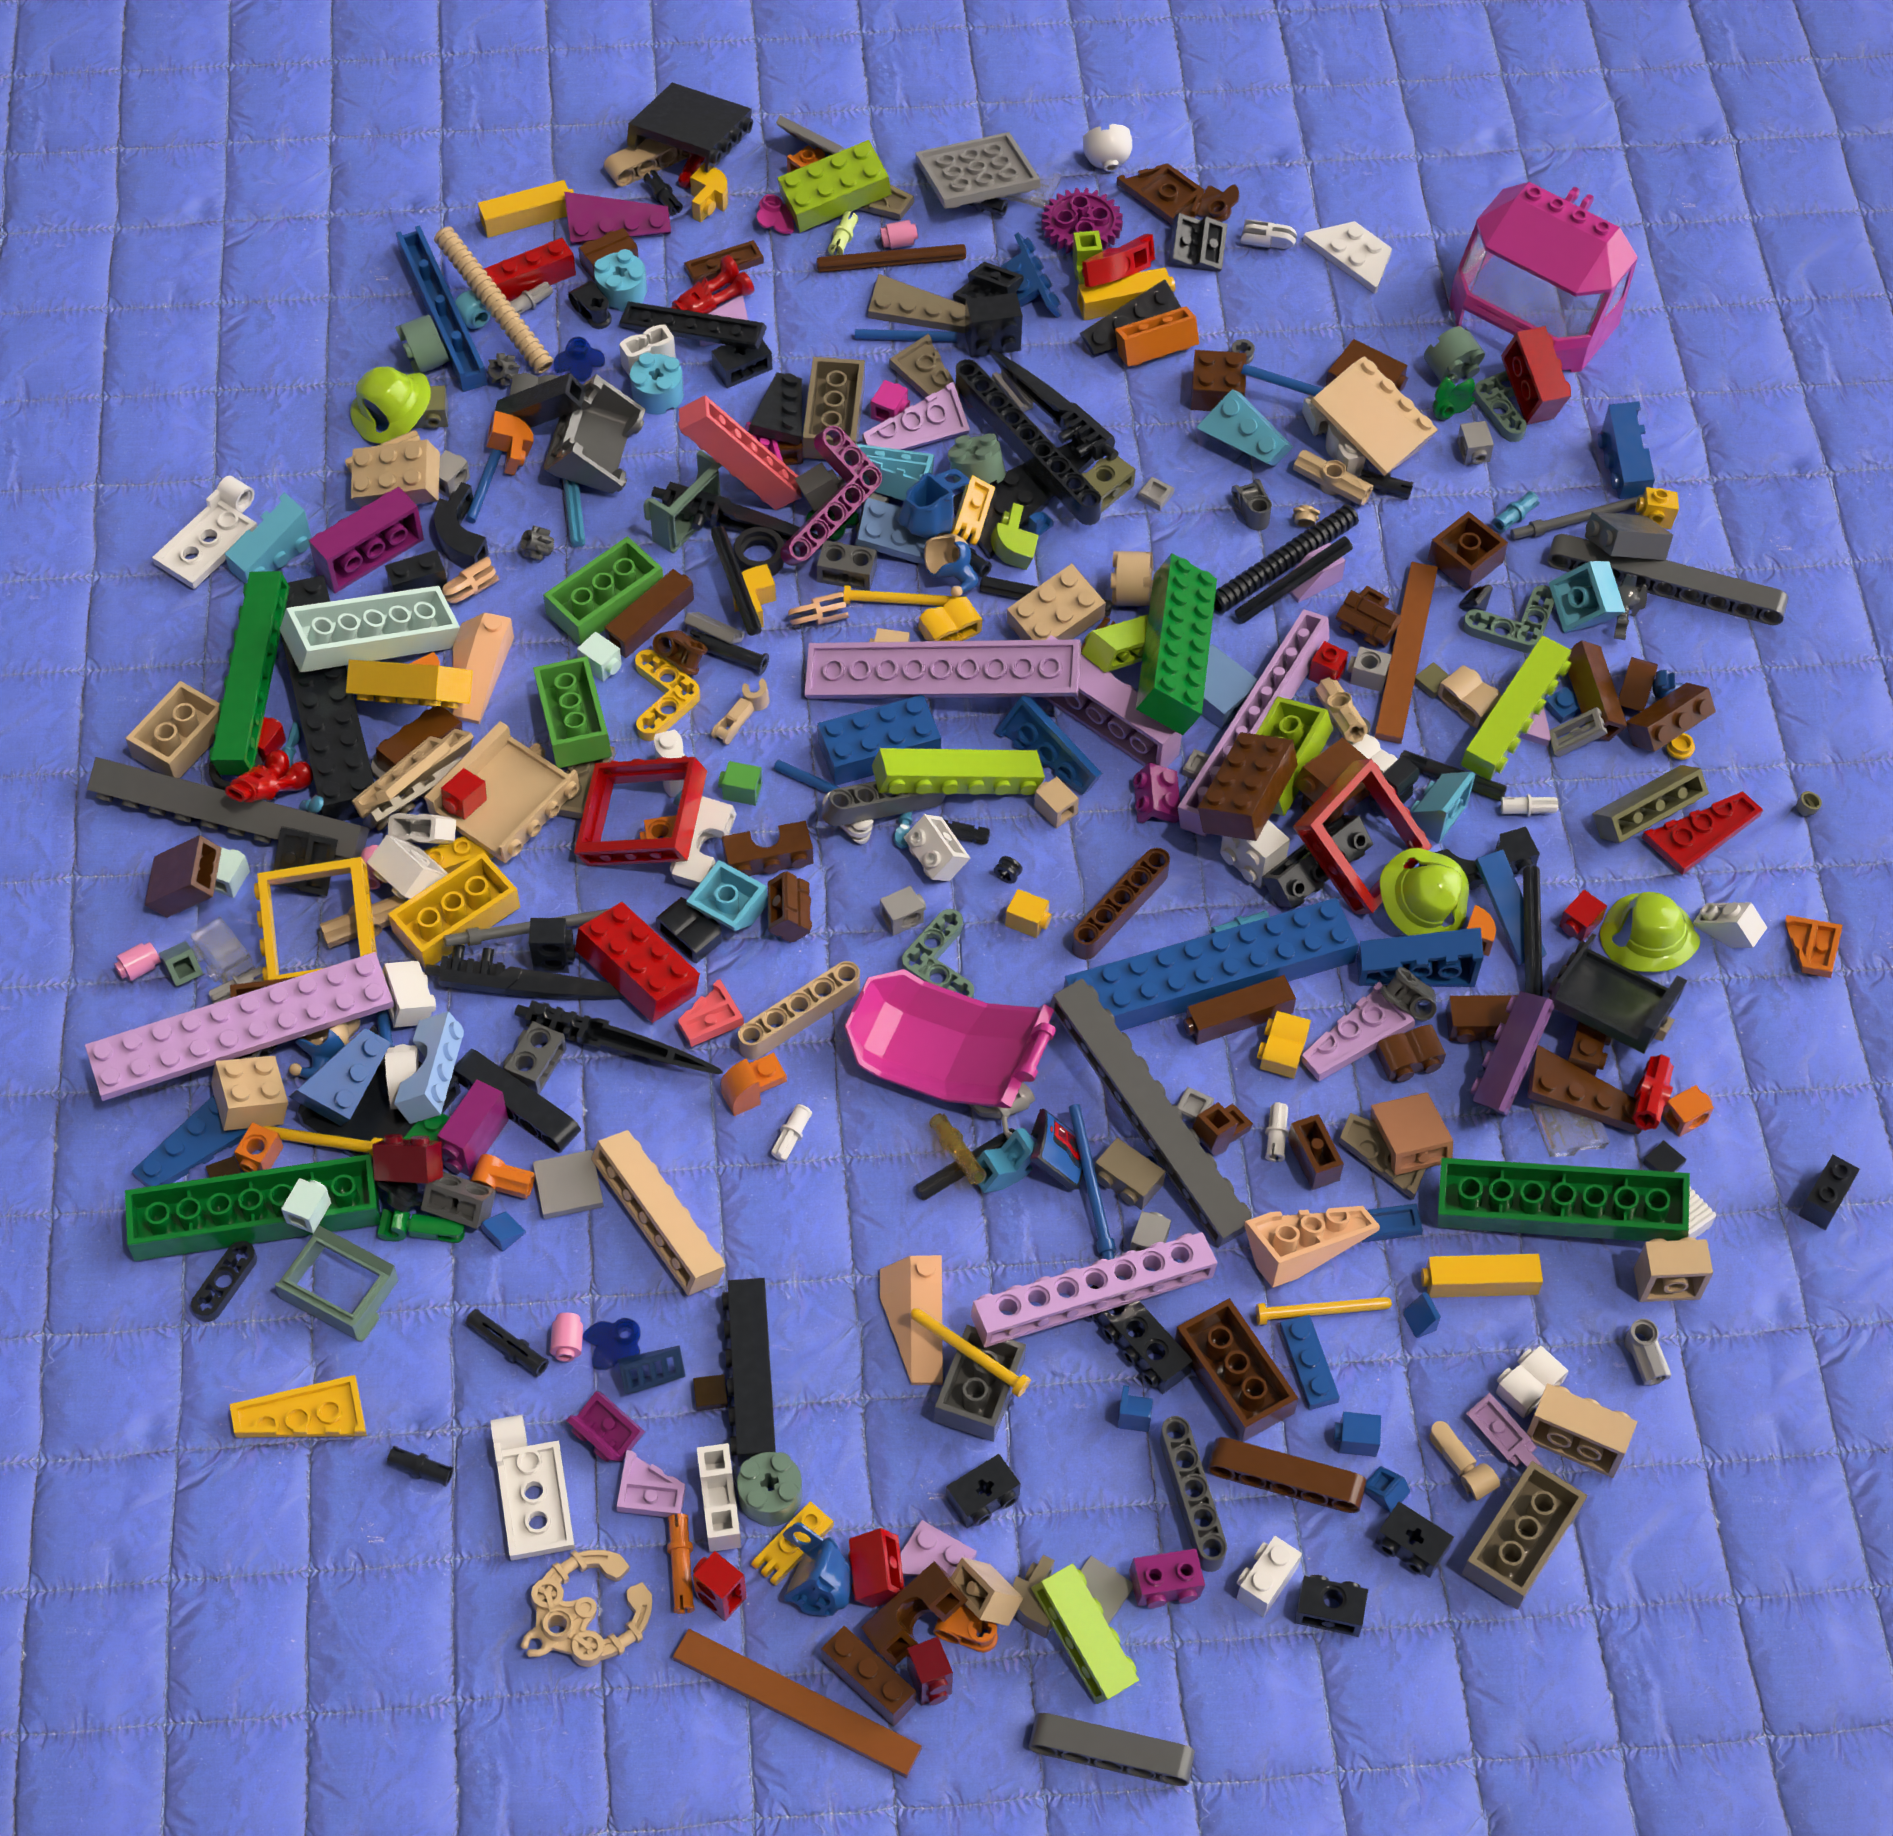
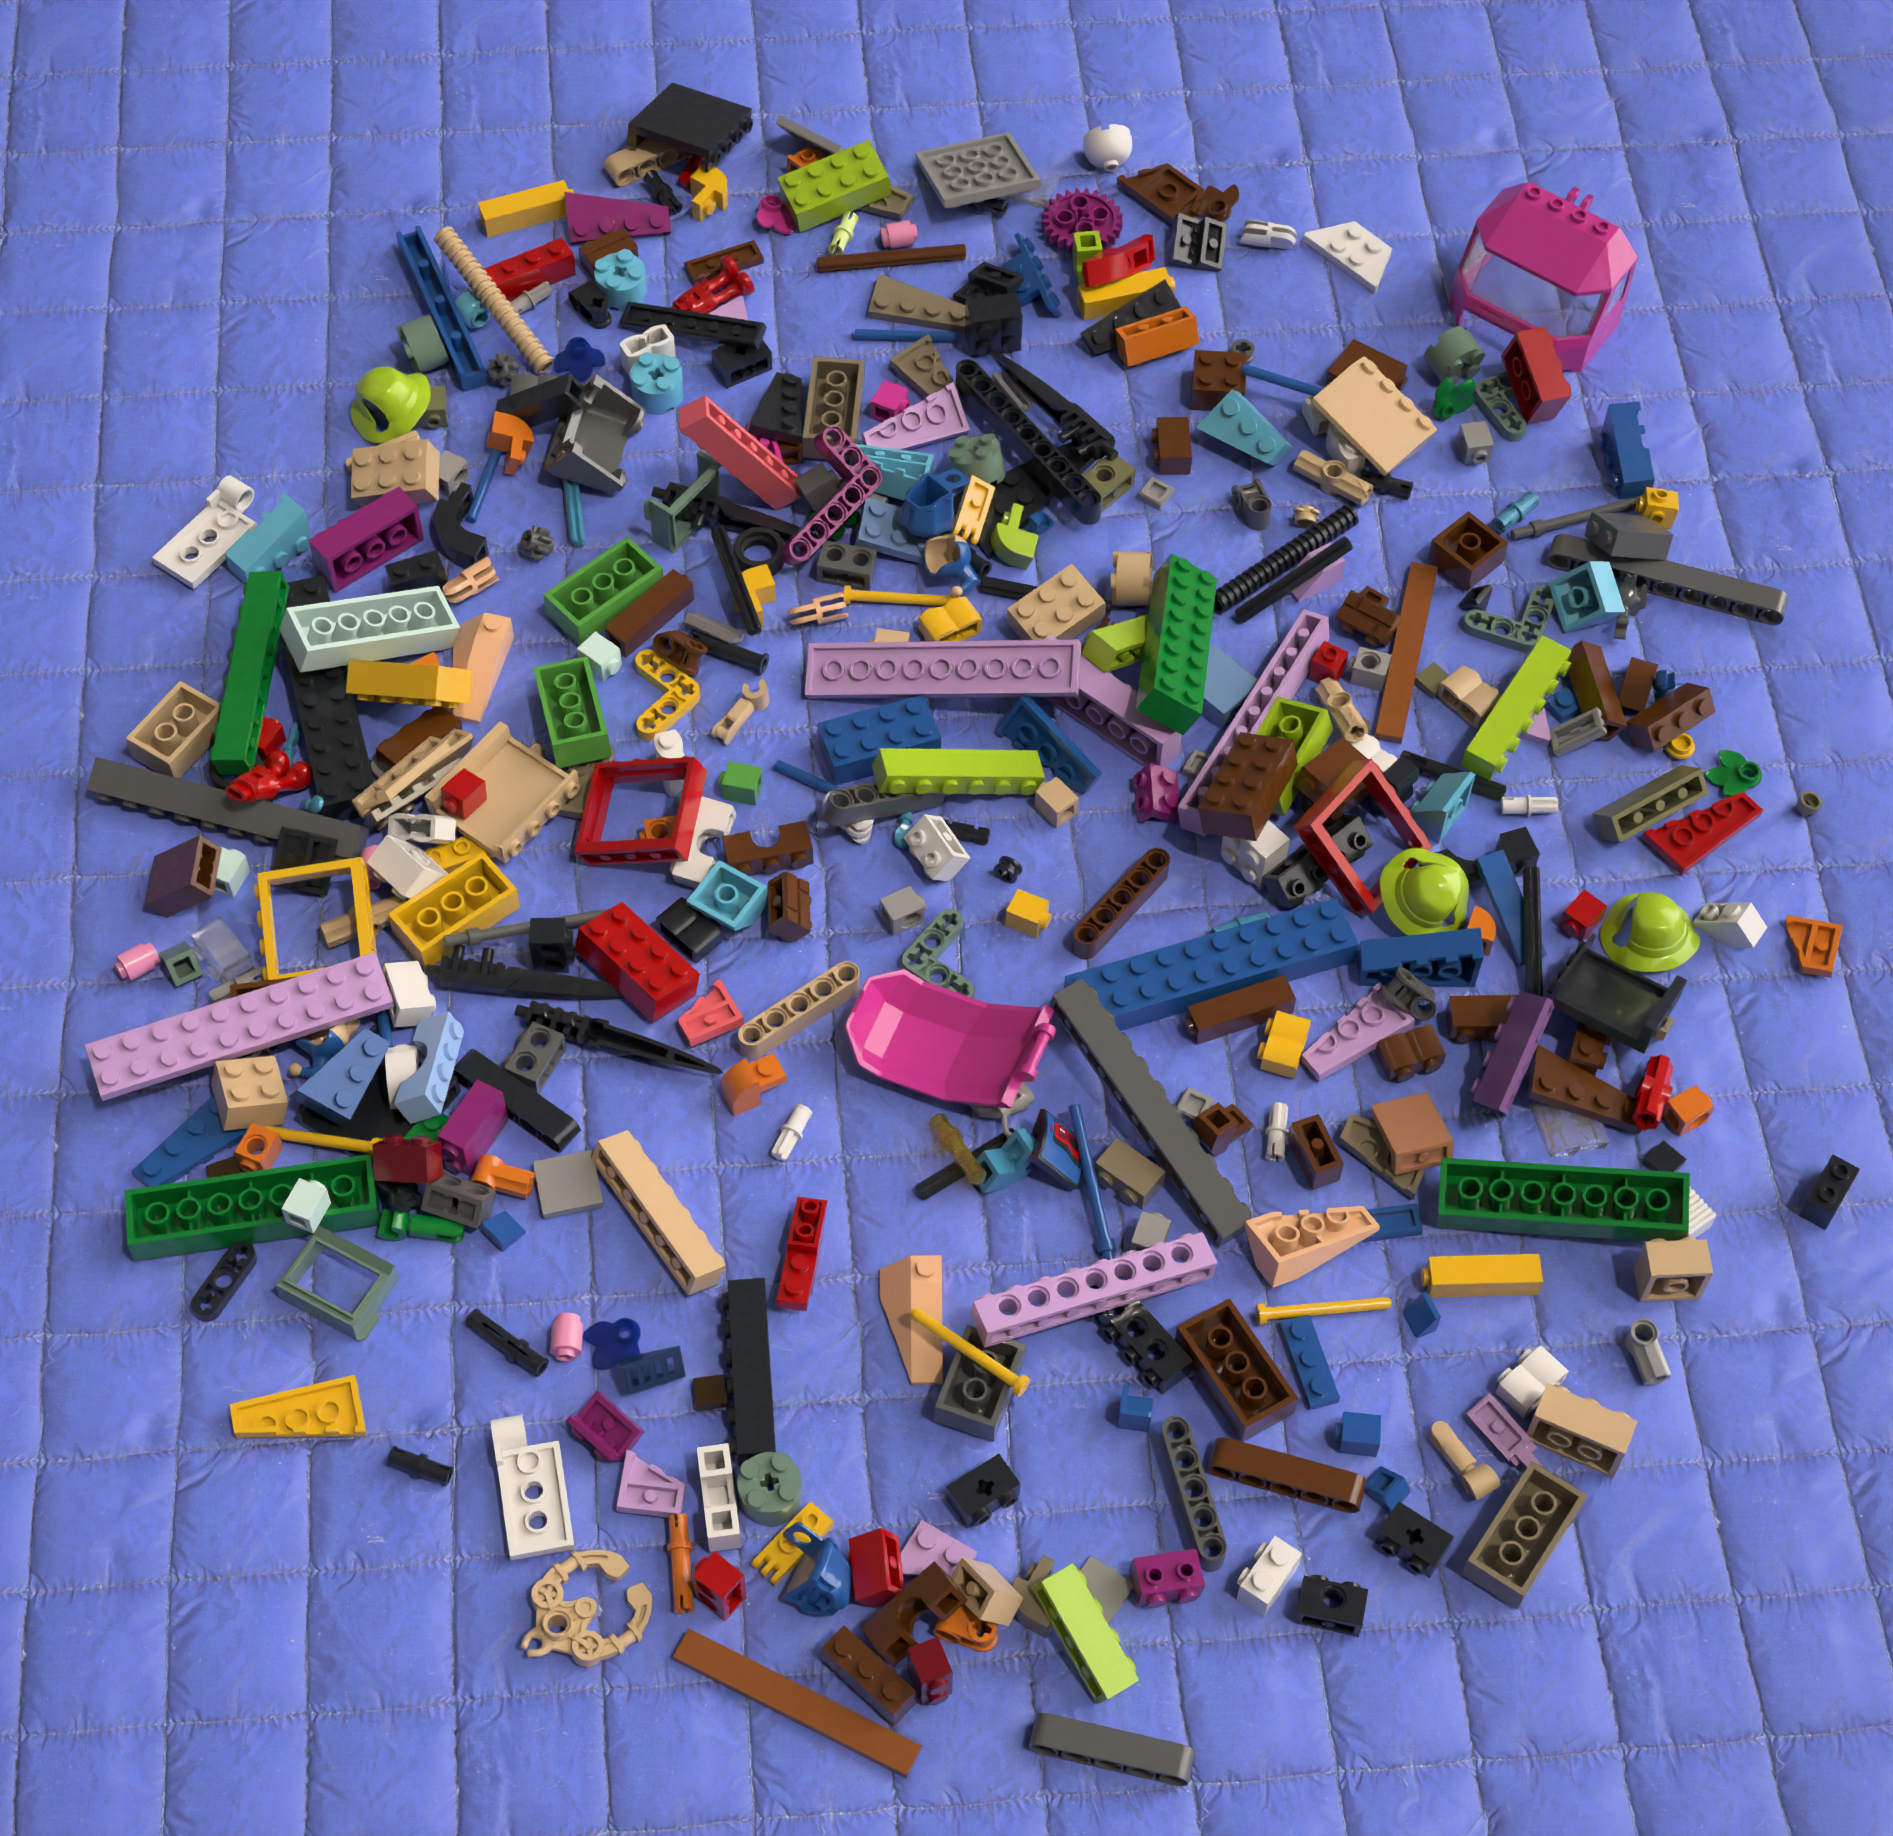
(802, 1254): none -> red slope
(1172, 445): none -> reddish brown brick
(1732, 773): none -> green plate

